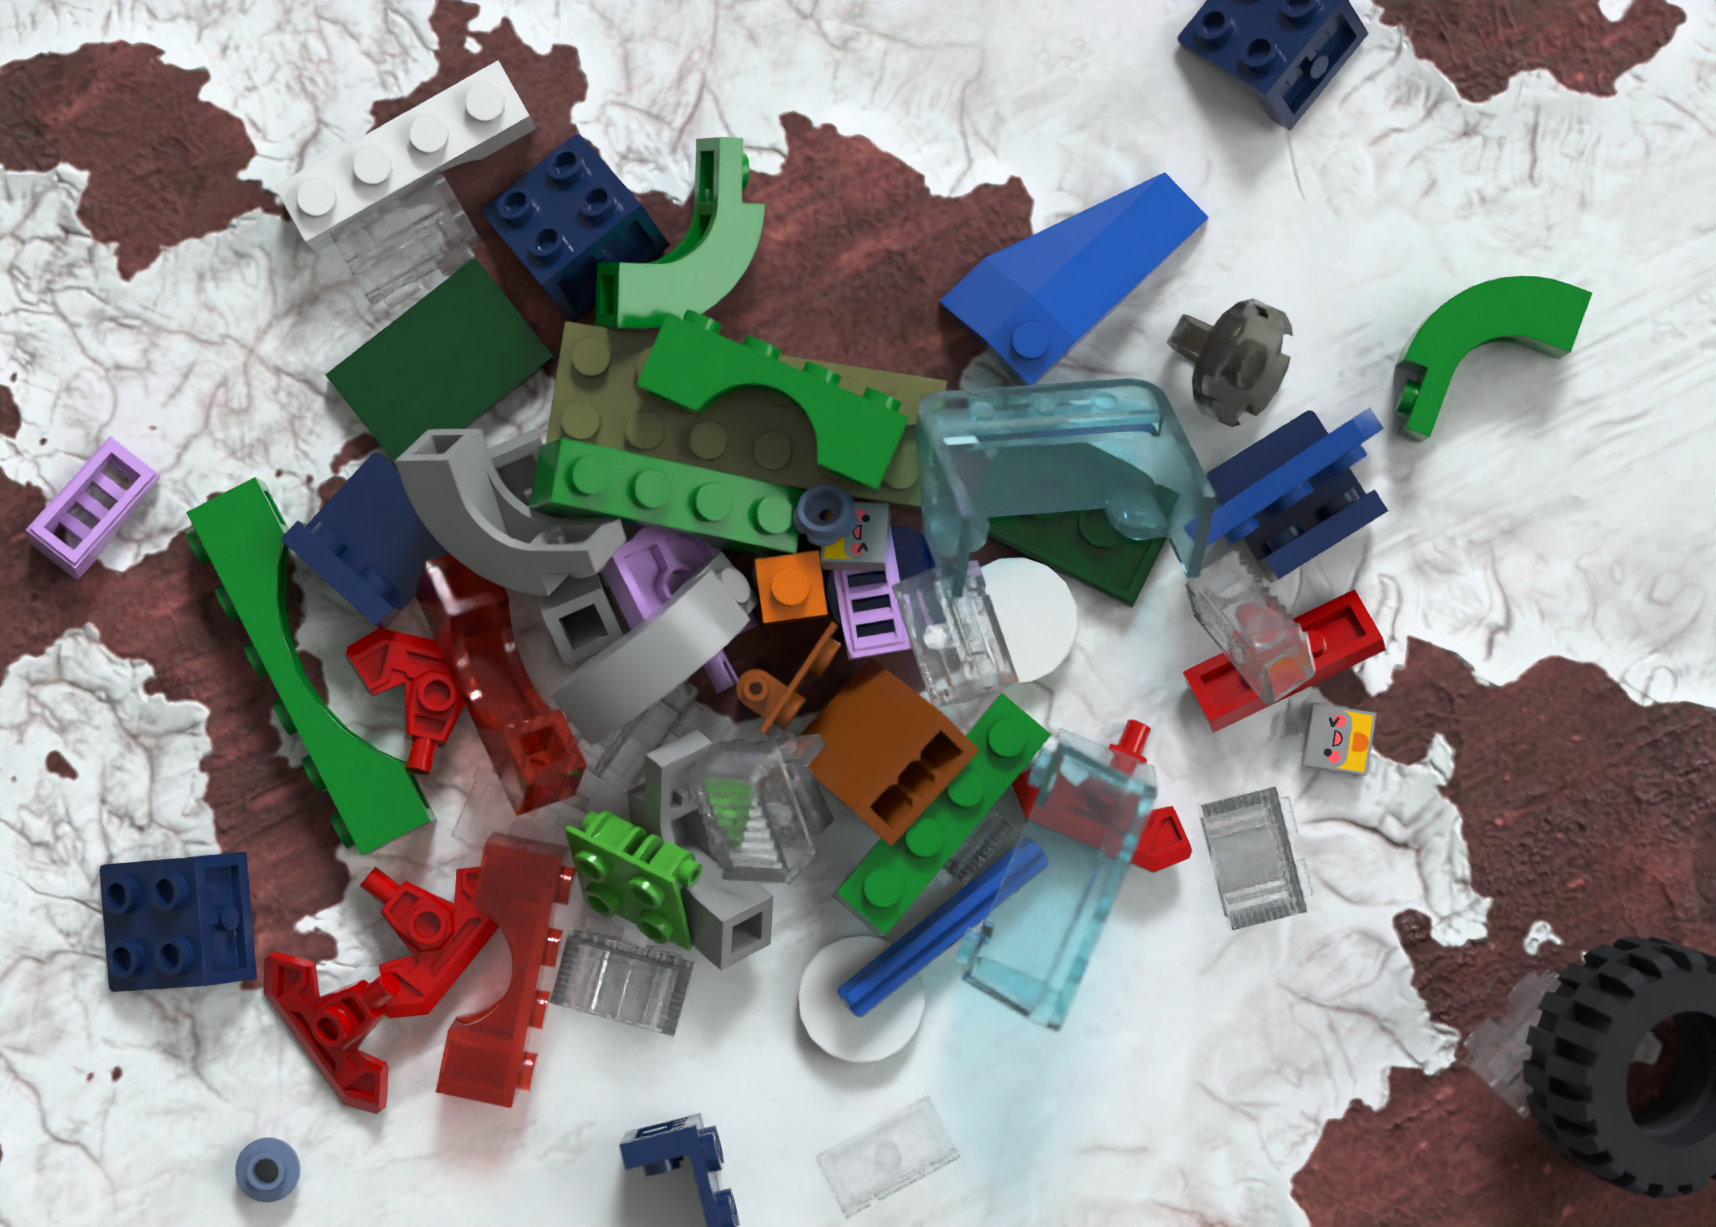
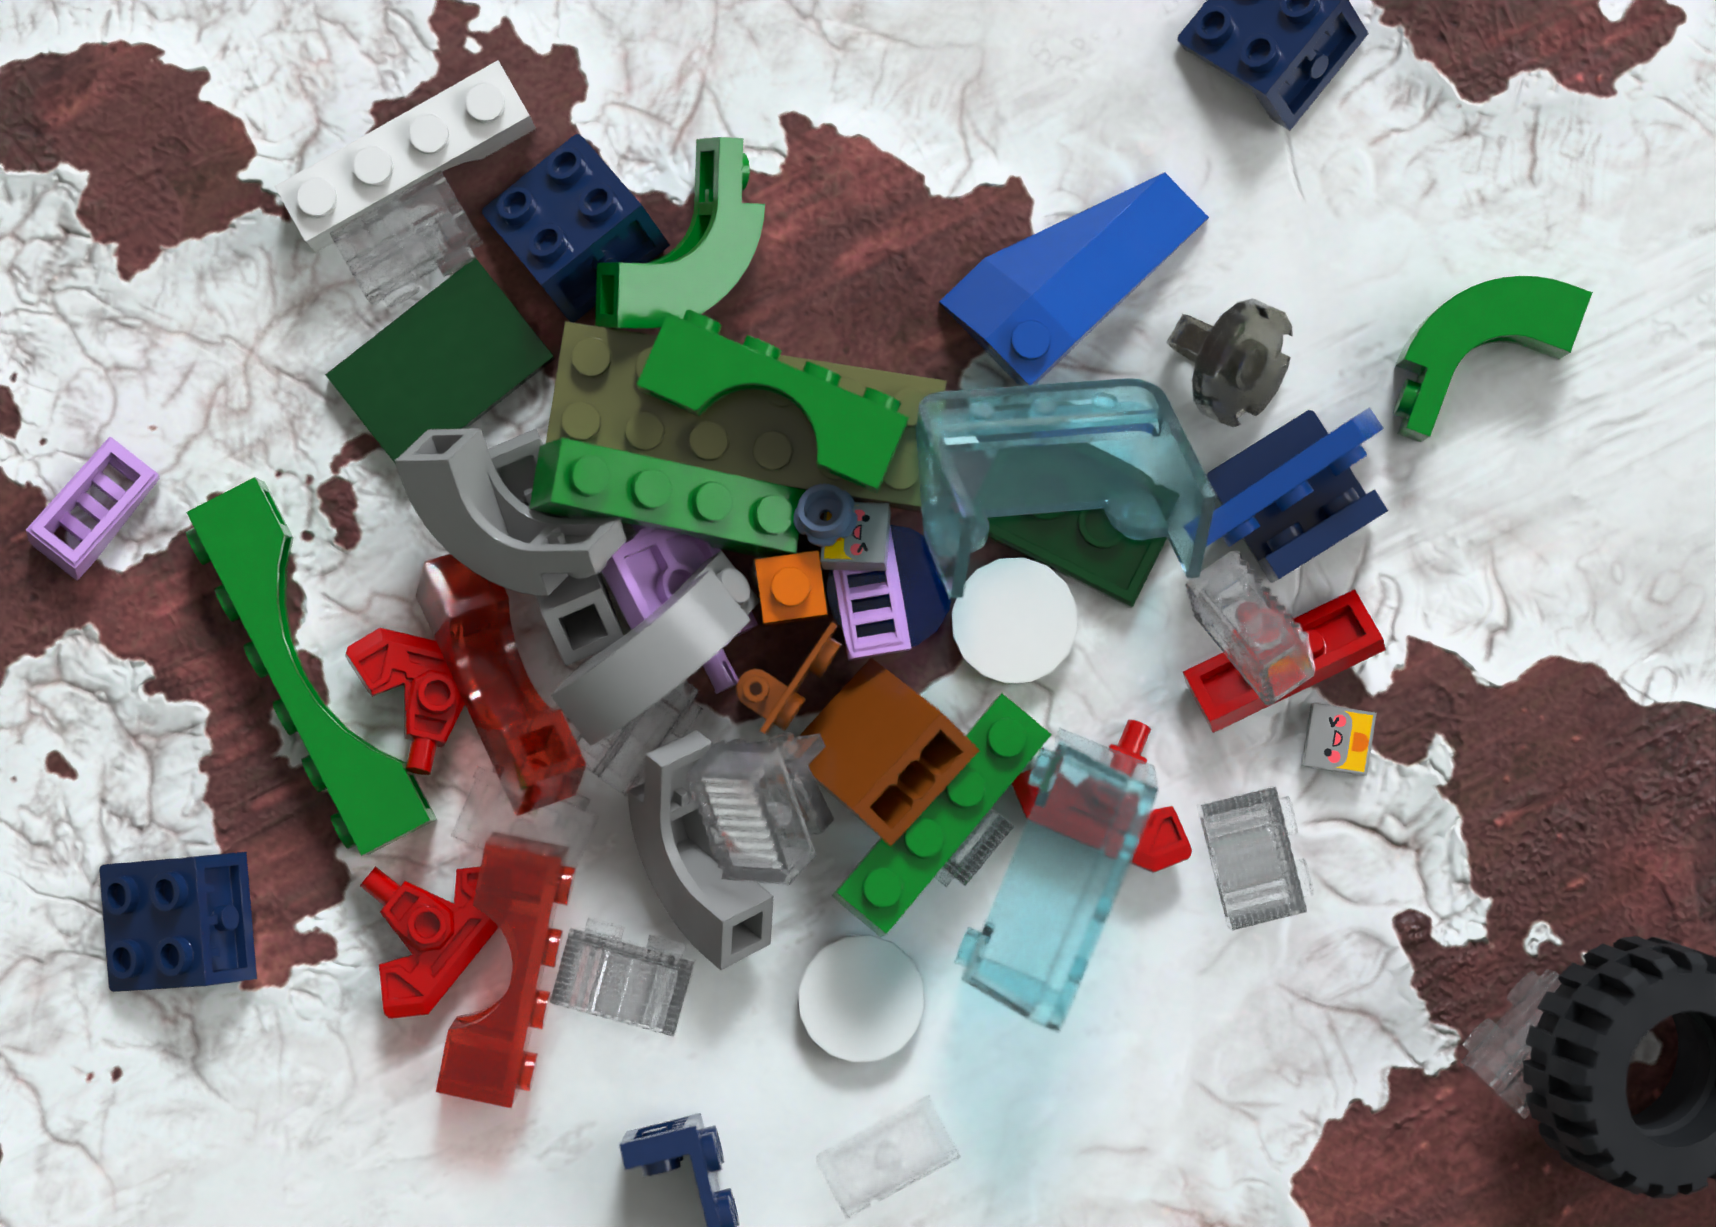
(286, 1161): sand blue plate -> none
(333, 1026): red piece -> none
(368, 542): dark blue bracket -> none
(633, 875): bright green hinge -> none
(924, 942): blue axle -> none
(955, 638): clear brick -> none

